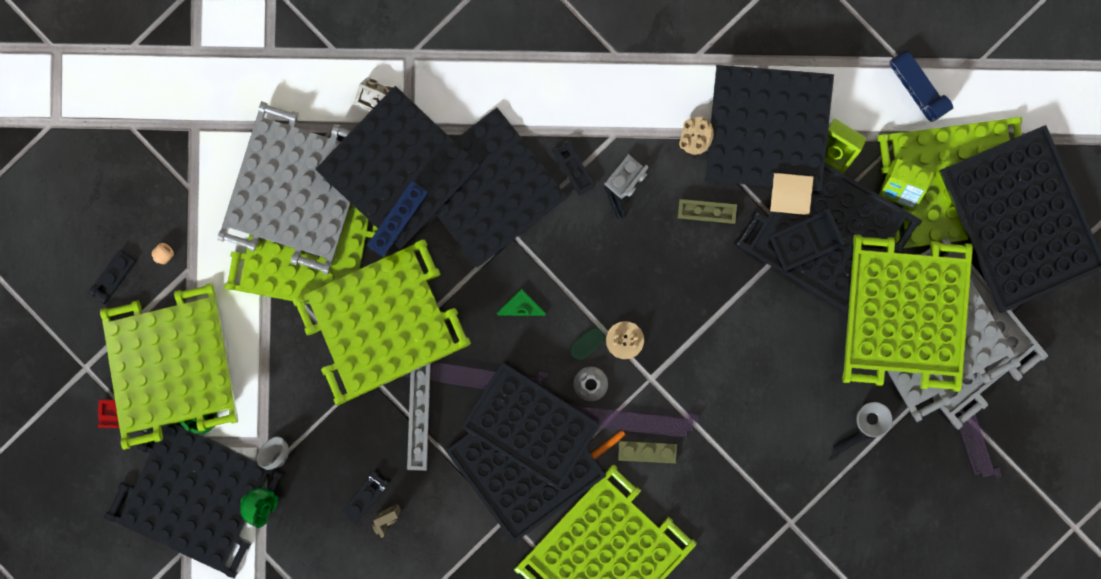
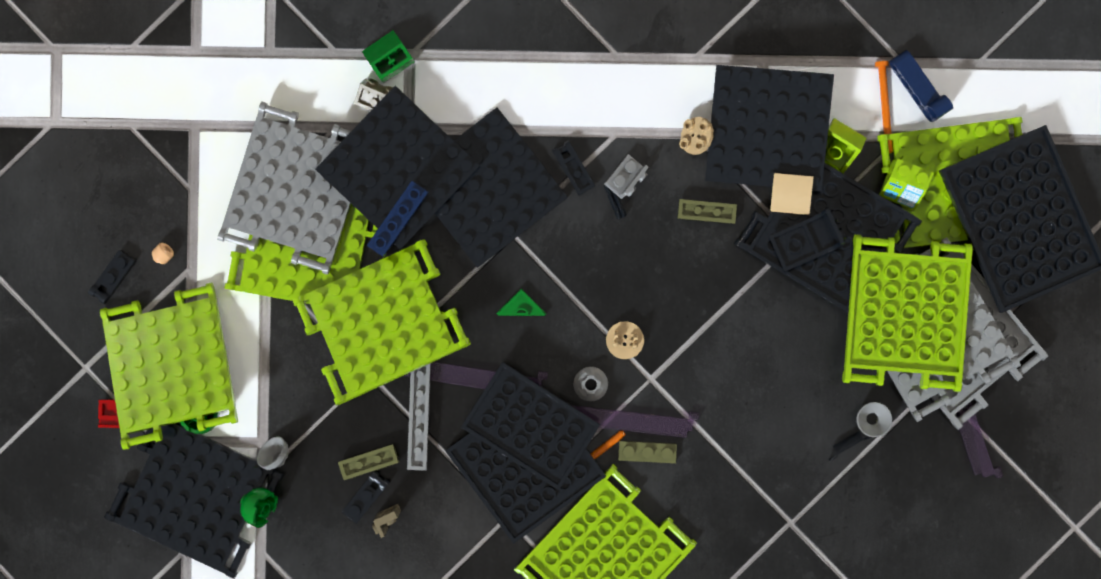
(368, 462): none -> olive plate
(388, 56): none -> green slope
(587, 343): clear green tile -> none
(884, 100): none -> orange bar

